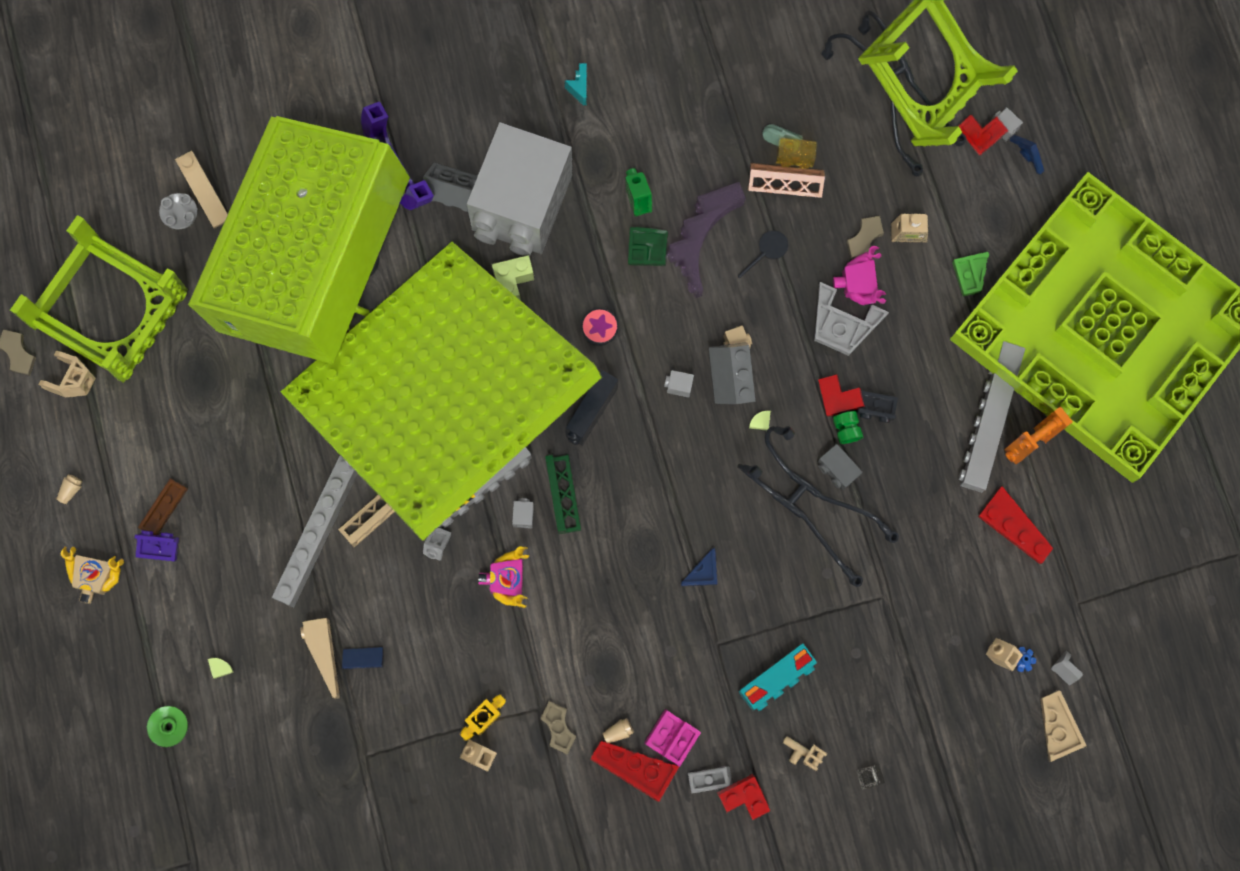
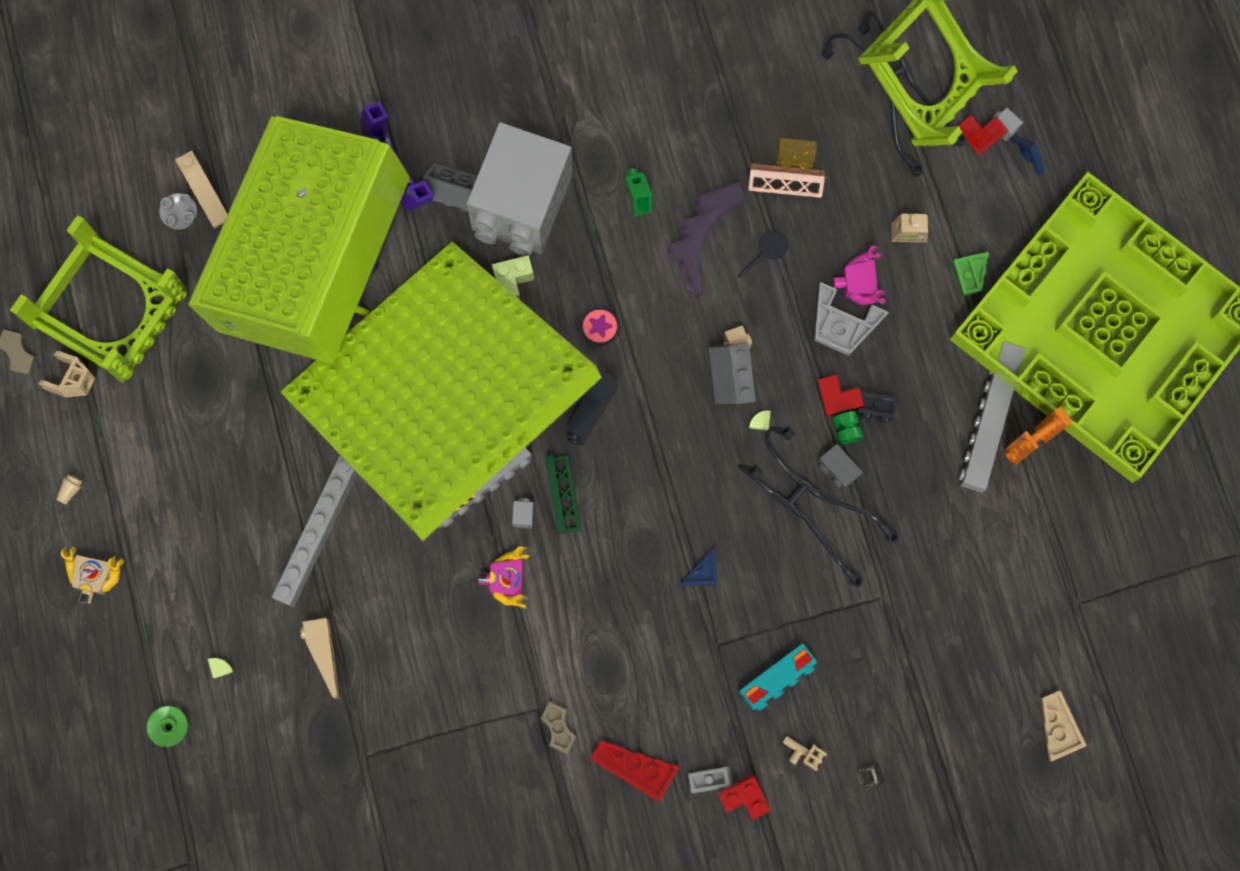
(156, 546): dark purple bracket -> none
(163, 507): reddish brown tile -> none
(362, 658): dark blue slope -> none
(370, 525): tan fence -> none
(436, 543): light grey bracket -> none
(467, 732): yellow piece -> none
(478, 755): tan brick -> none
(578, 87): teal slope -> none
(618, 731): tan cone -> none
(647, 247): dark green plate -> none
(672, 737): dark pink slope -> none
(679, 383): light grey brick -> none
(773, 134): sand green arm -> none
(870, 229): dark tan tile -> none
(1004, 654): tan brick -> none
(1013, 524): red wing -> none
(1025, 660): blue plant -> none
(1066, 669): light grey tile -> none

